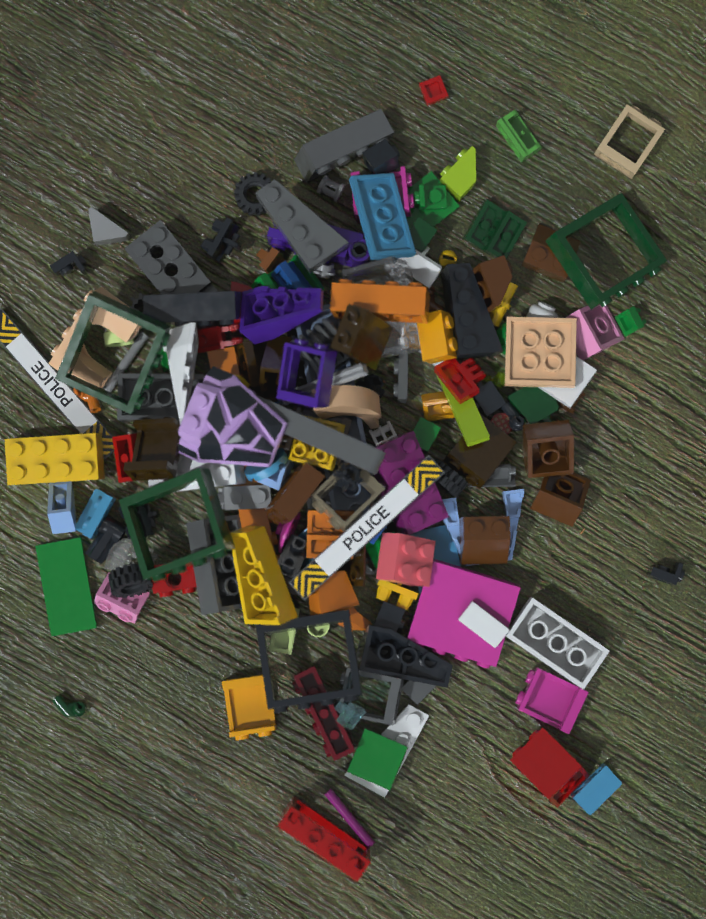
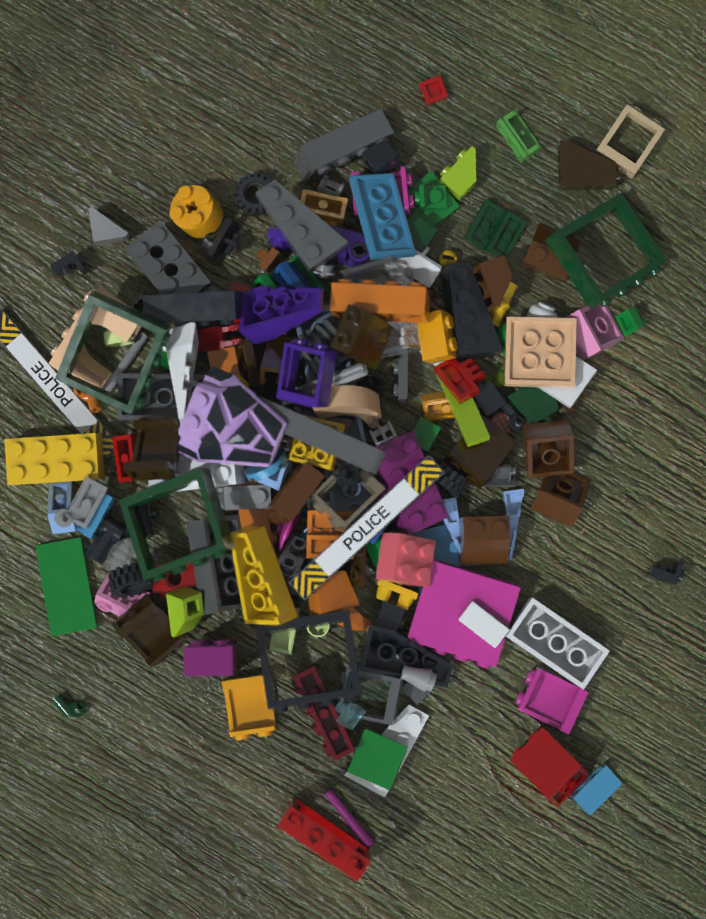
(83, 505): none -> light grey hinge
(148, 631): none -> dark brown panel
(184, 610): none -> lime slope
(196, 211): none -> light orange brick
(211, 659): none -> magenta brick
(327, 207): none -> light orange brick
(419, 677): none -> light grey cone
(584, 169): none -> dark brown slope

